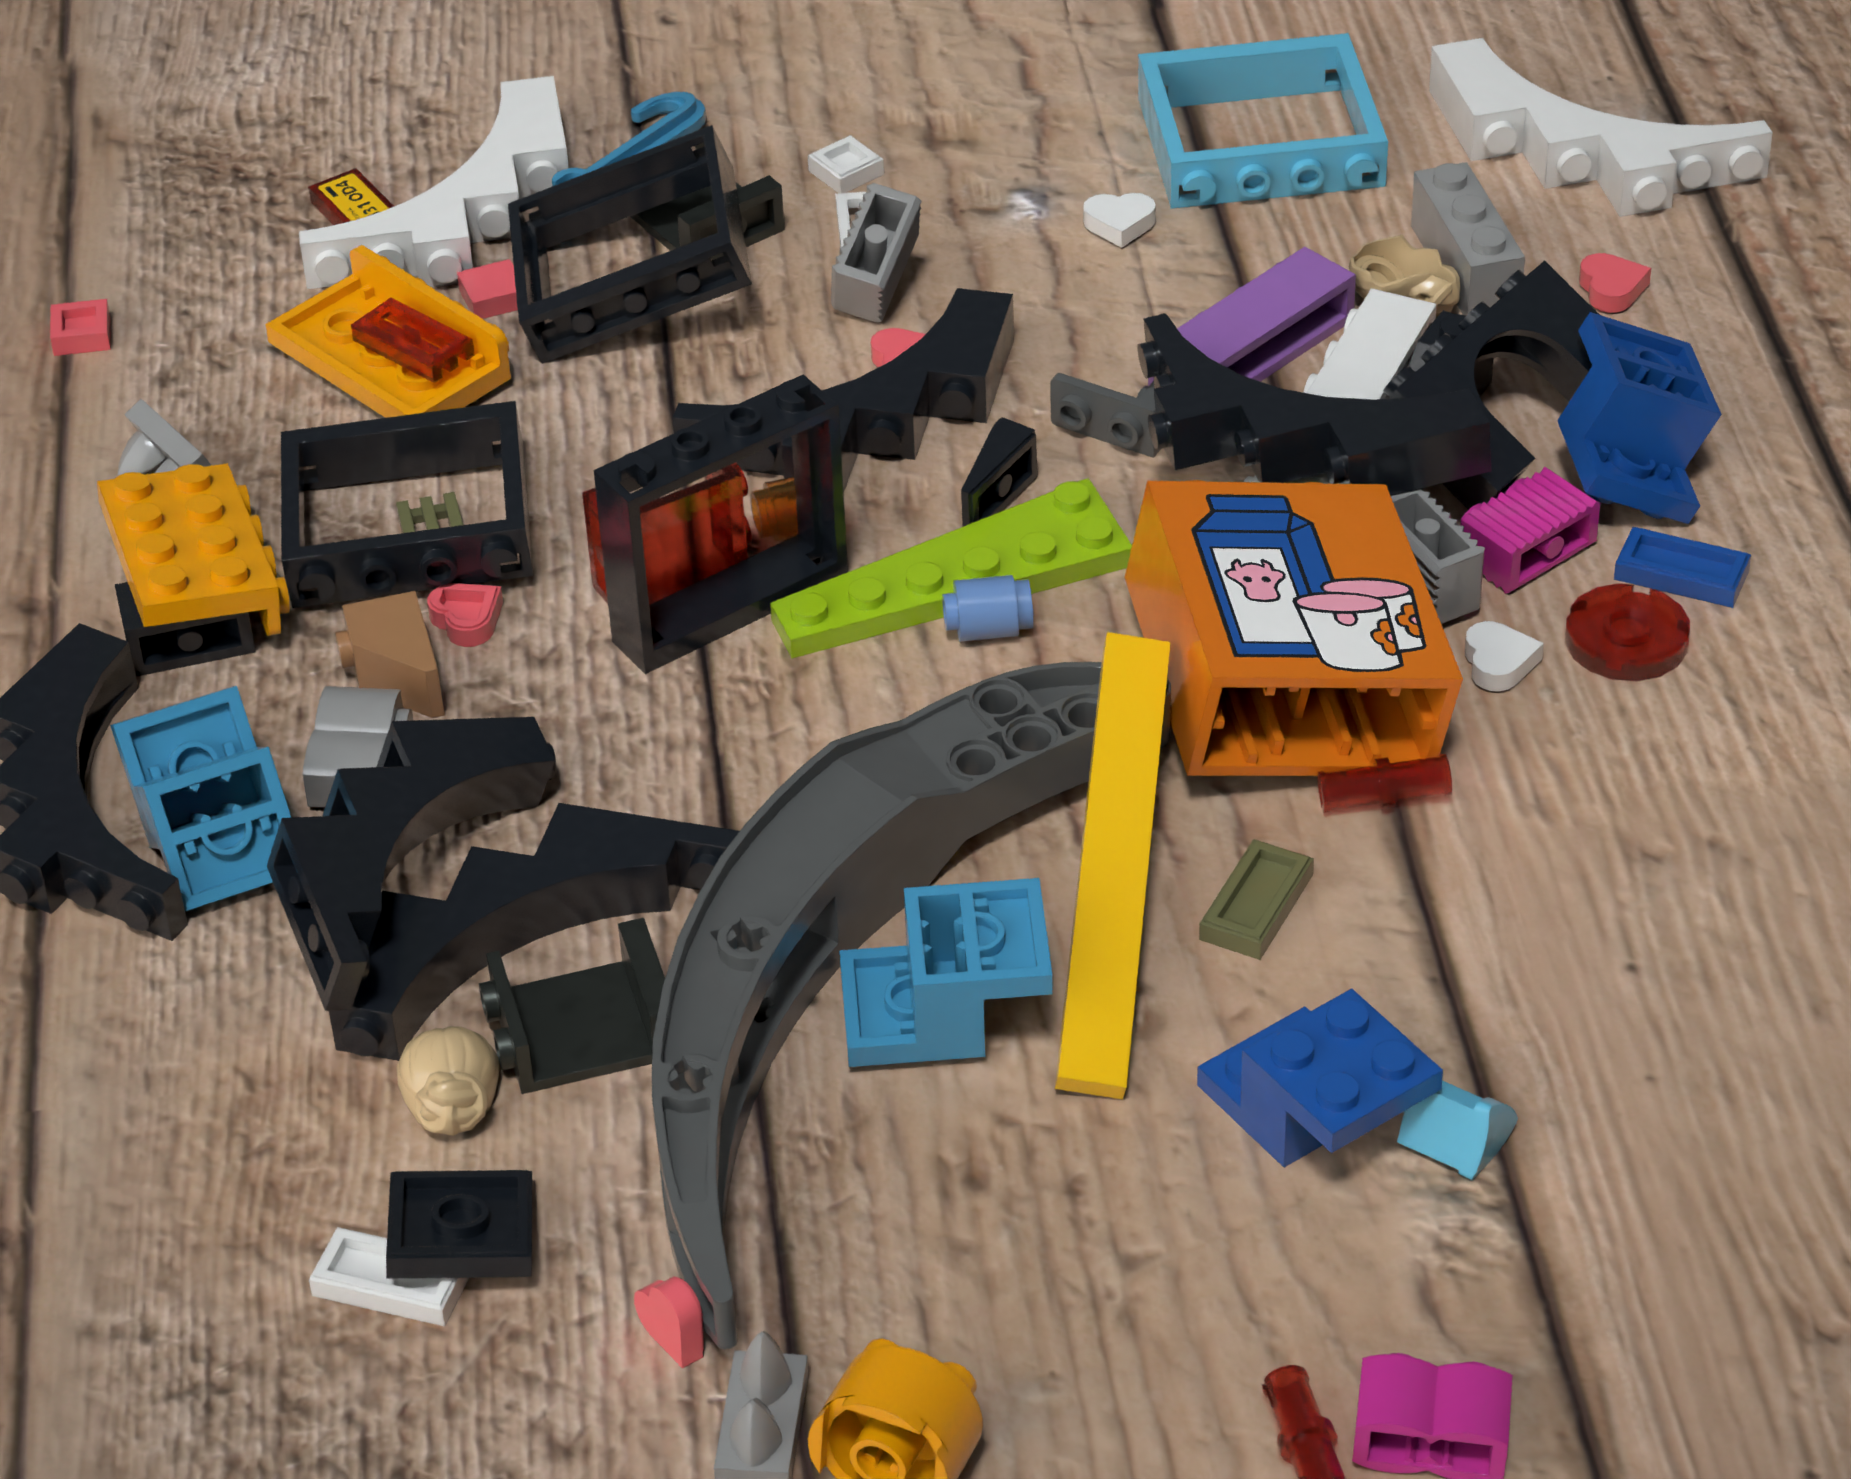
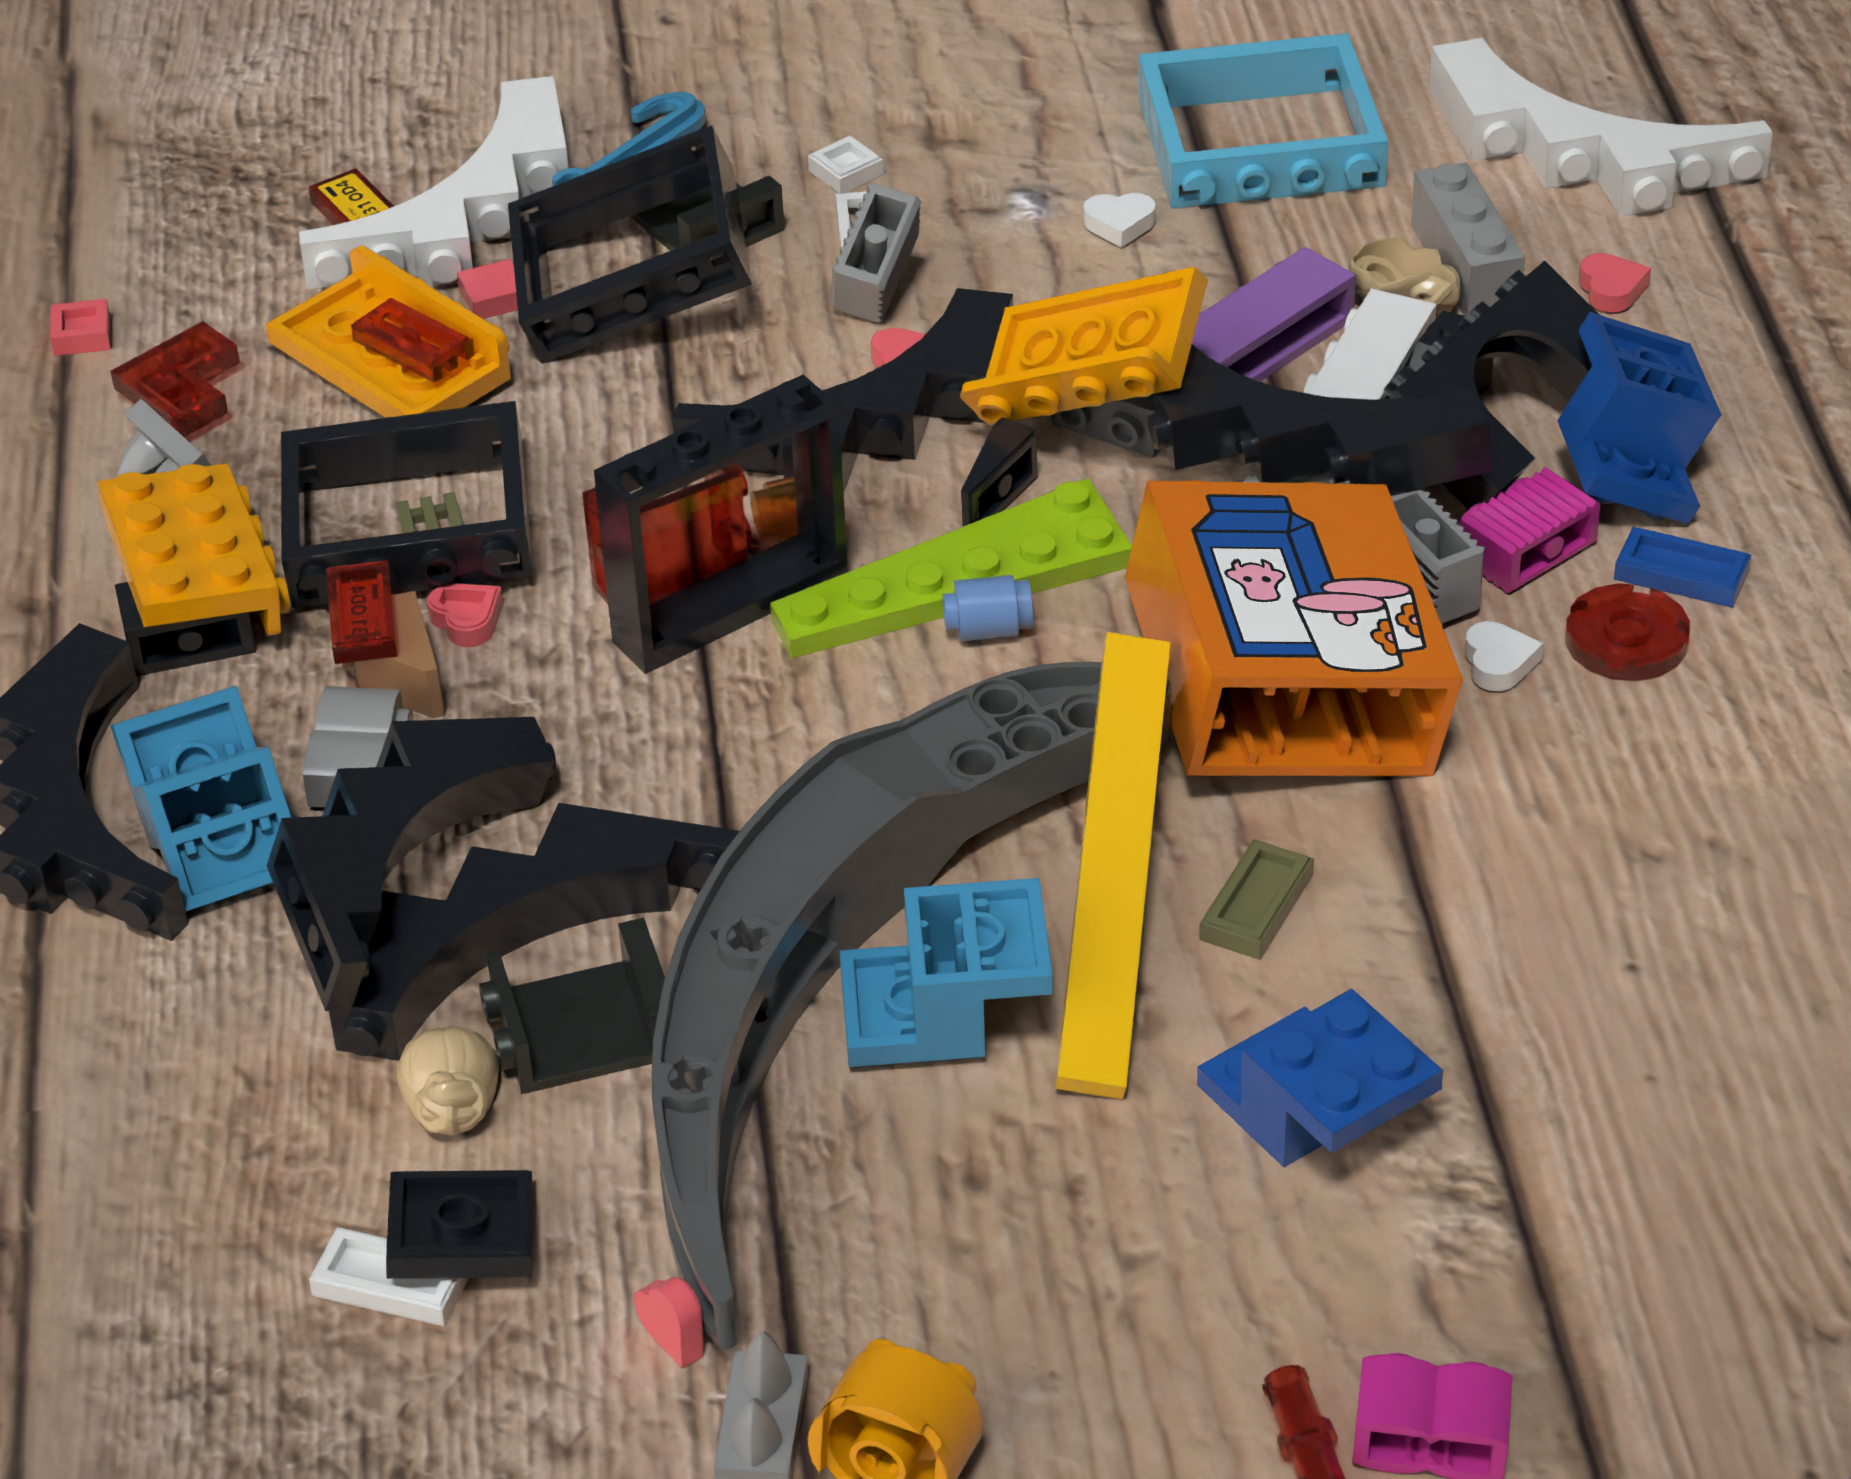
(176, 377): none -> clear red plate
(361, 612): none -> clear red tile
(1090, 347): none -> light orange bracket
(1384, 783): clear red pin -> none
(1458, 1128): medium azure tile -> none

